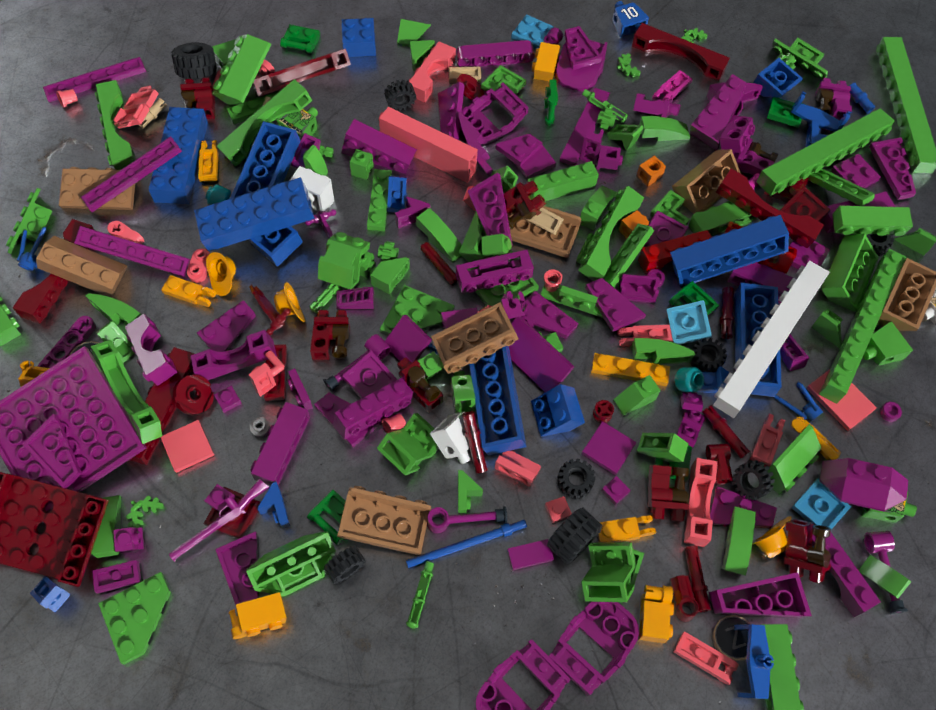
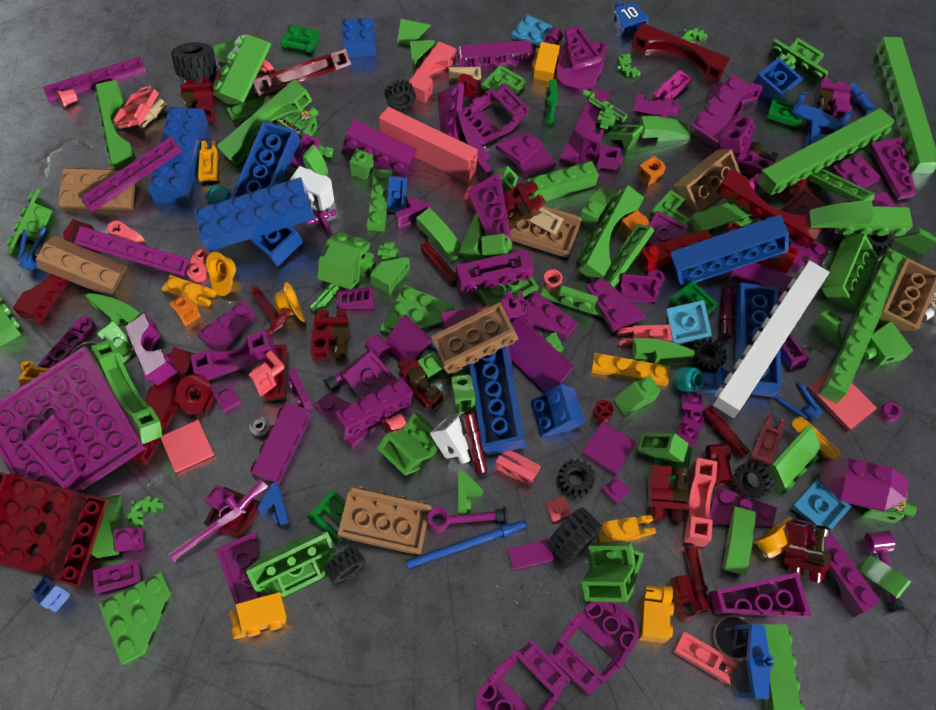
(184, 309): none -> orange brick
(420, 595): bright green piece -> none
(841, 214): none -> bright green slope

